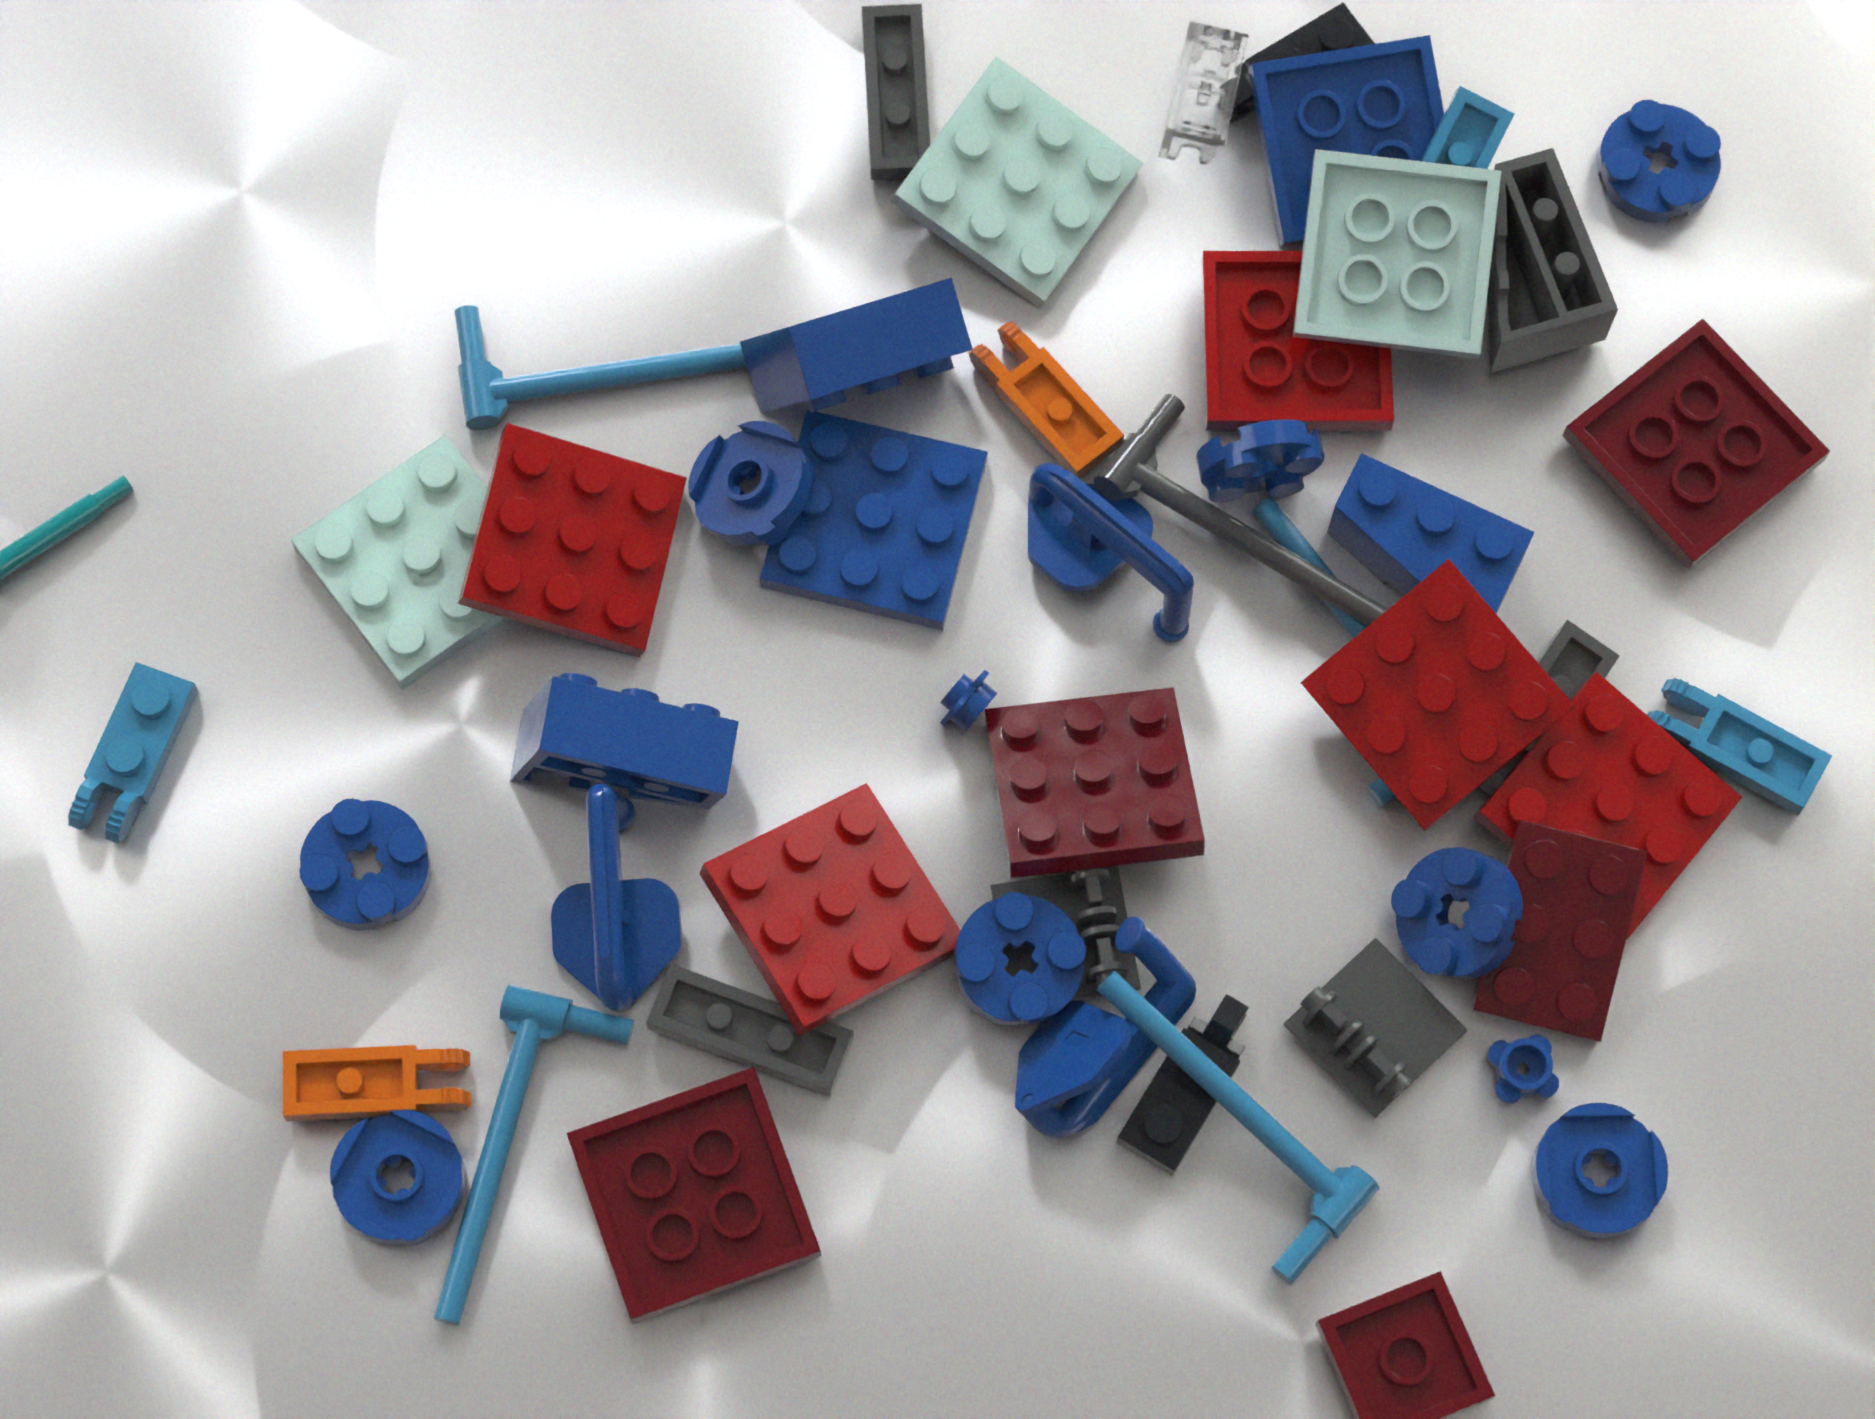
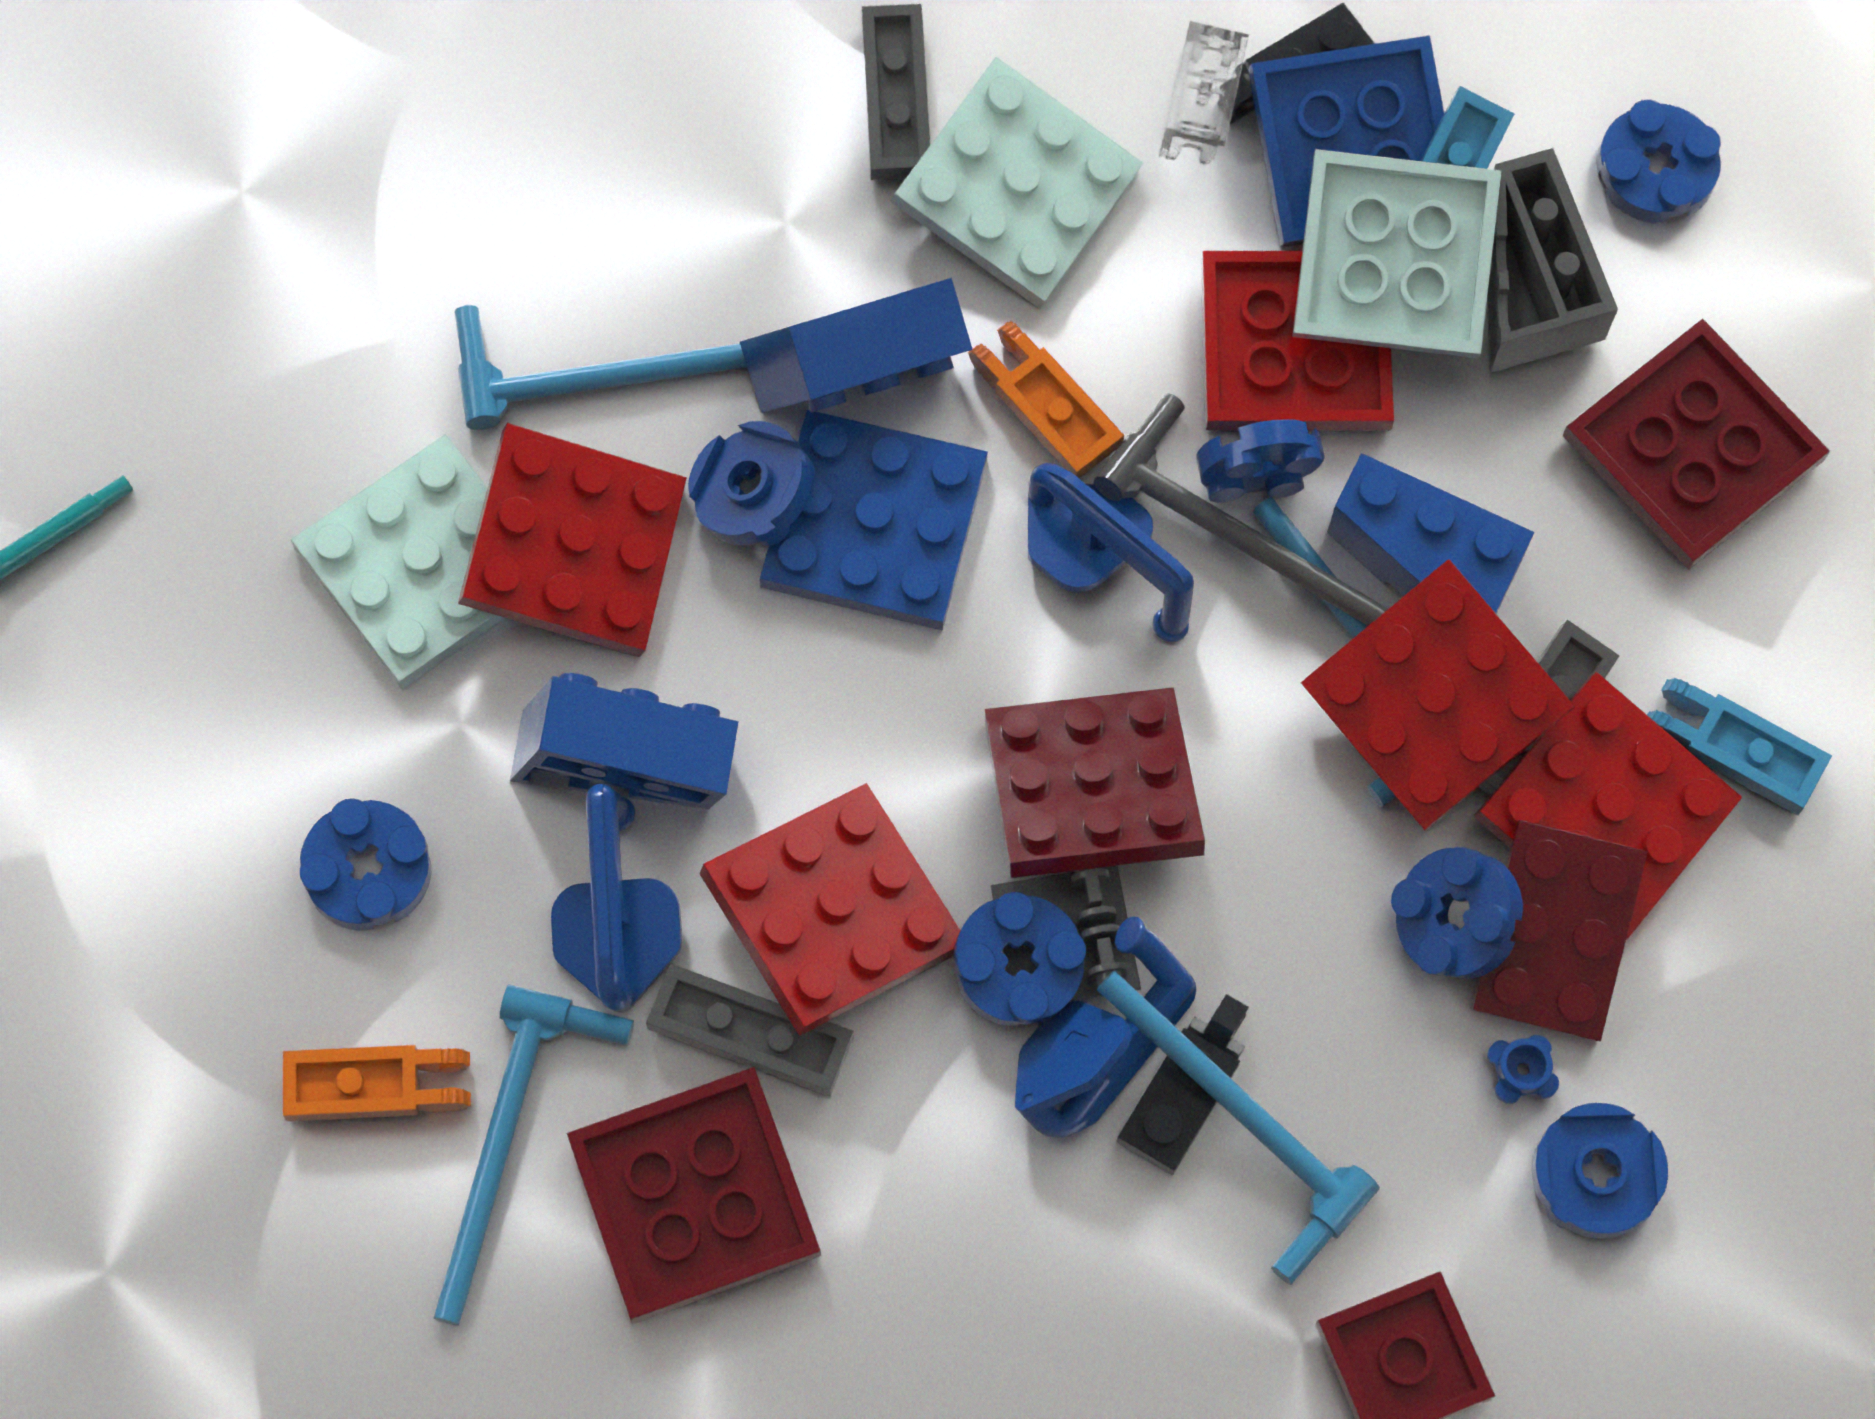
(133, 748): dark azure hinge -> none
(387, 1141): blue plate -> none
(967, 700): blue plate -> none
(1375, 1027): dark grey hinge -> none

